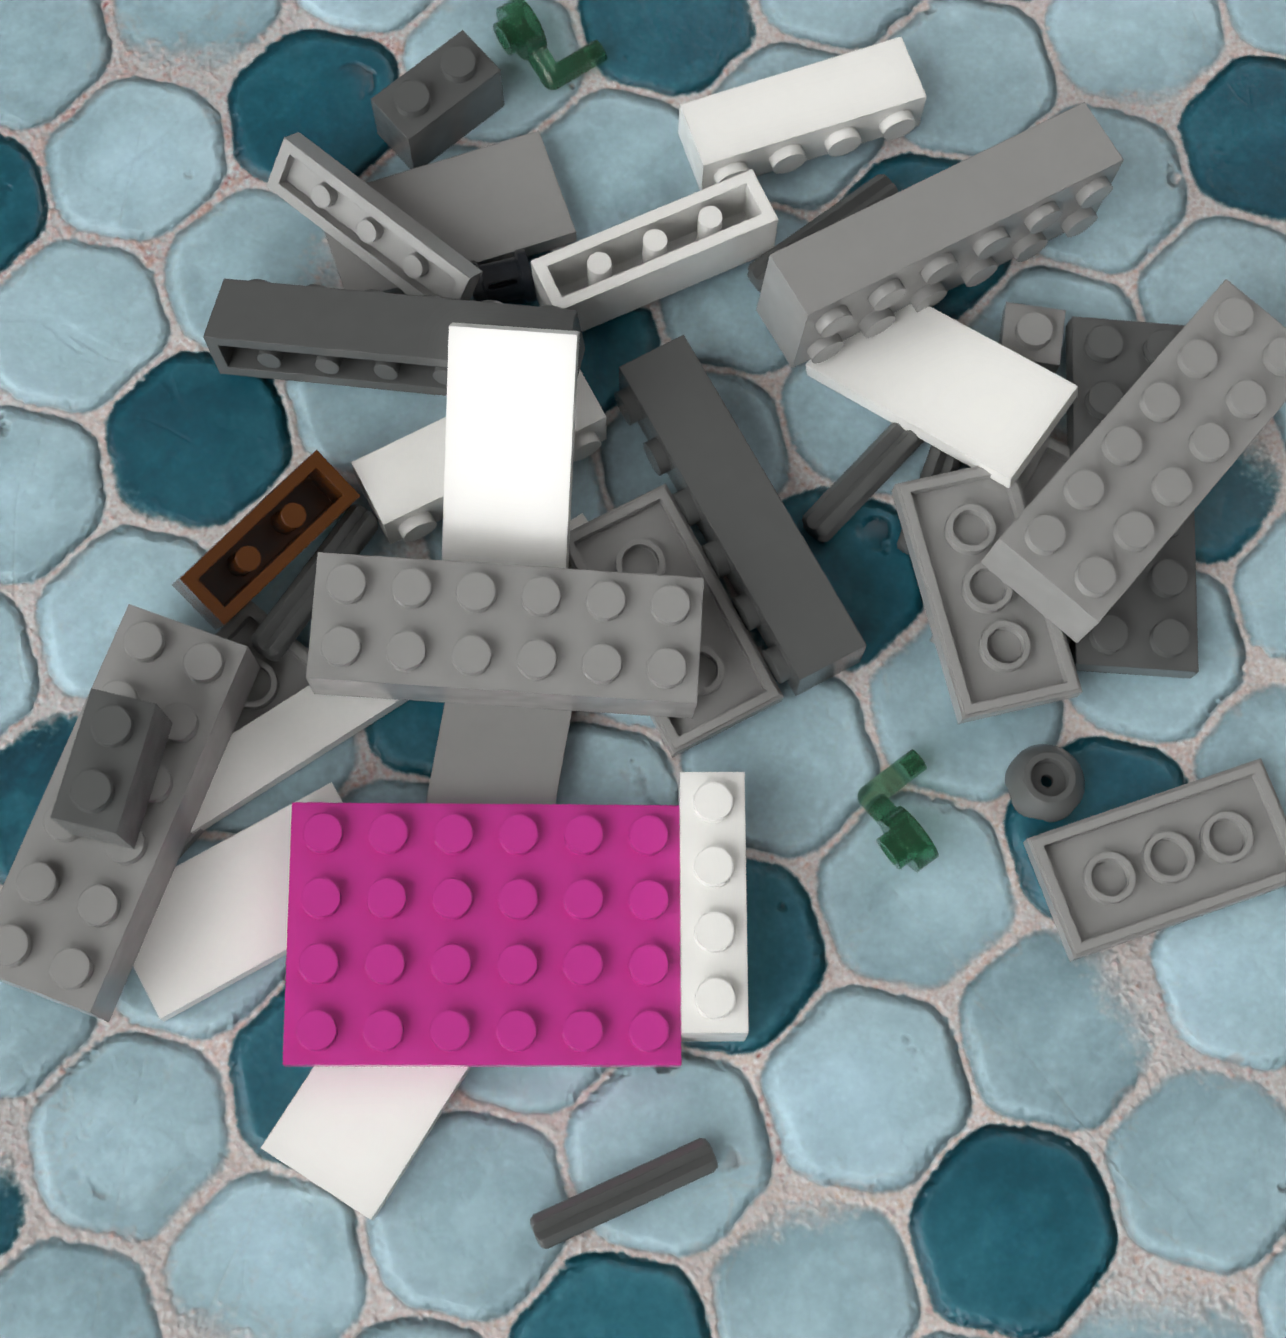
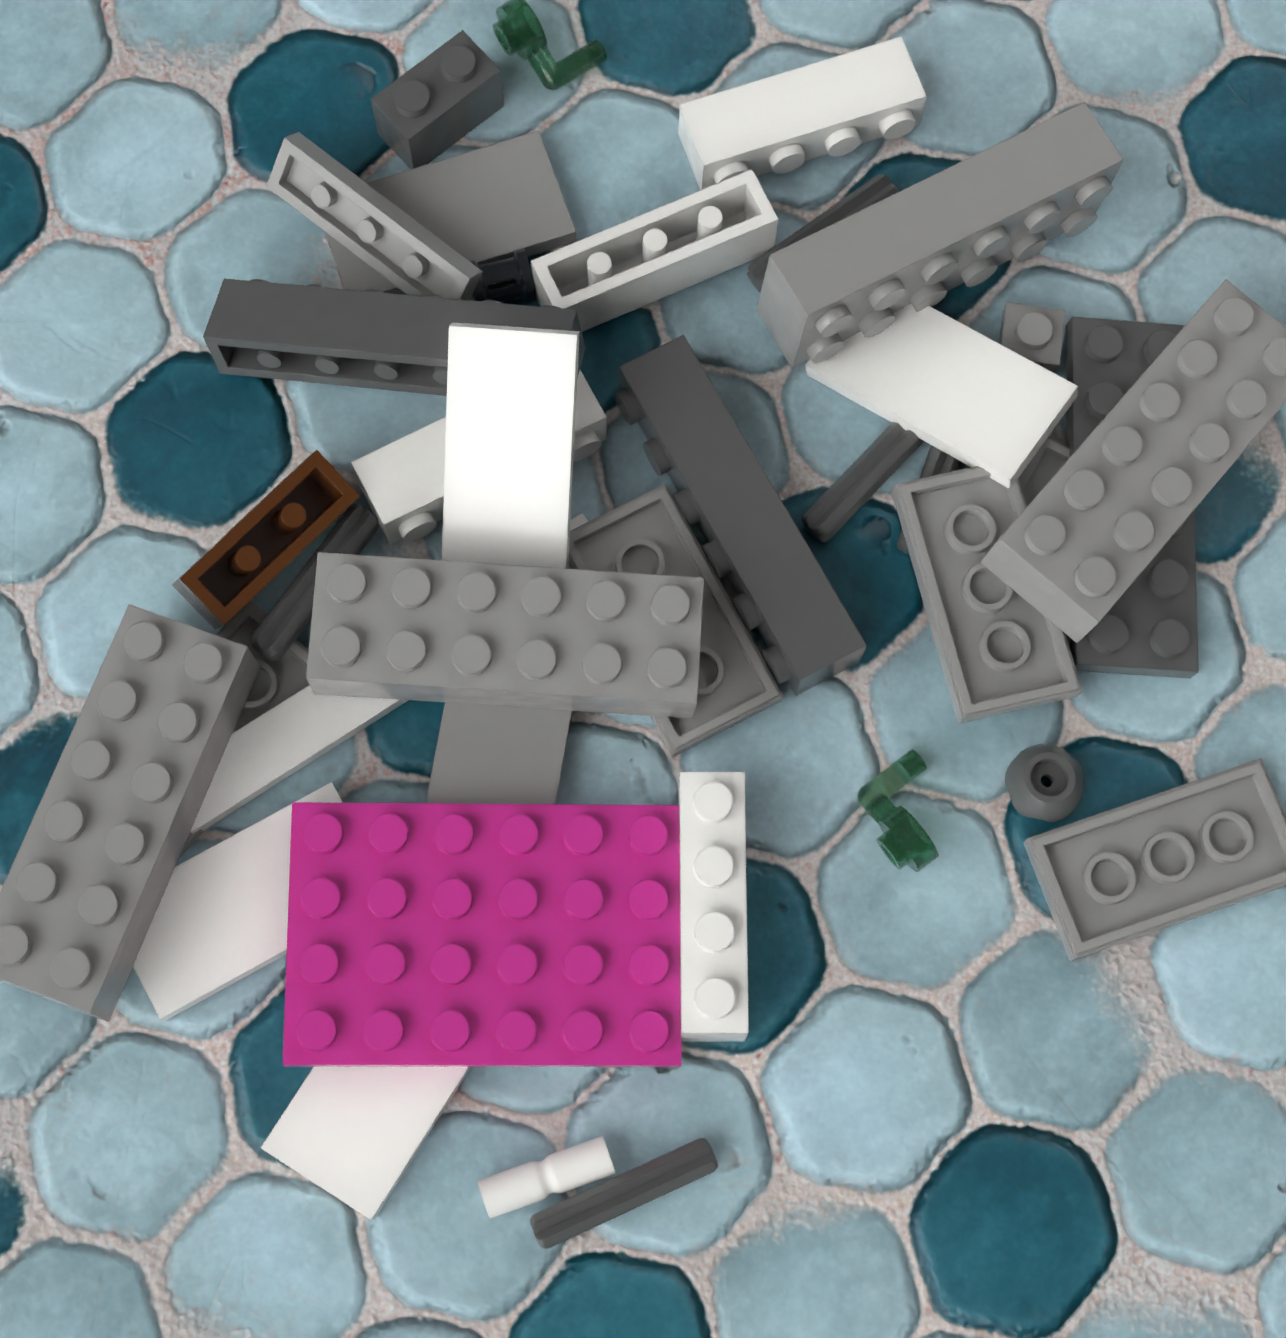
(112, 768): dark grey brick -> none
(539, 1179): none -> white piece

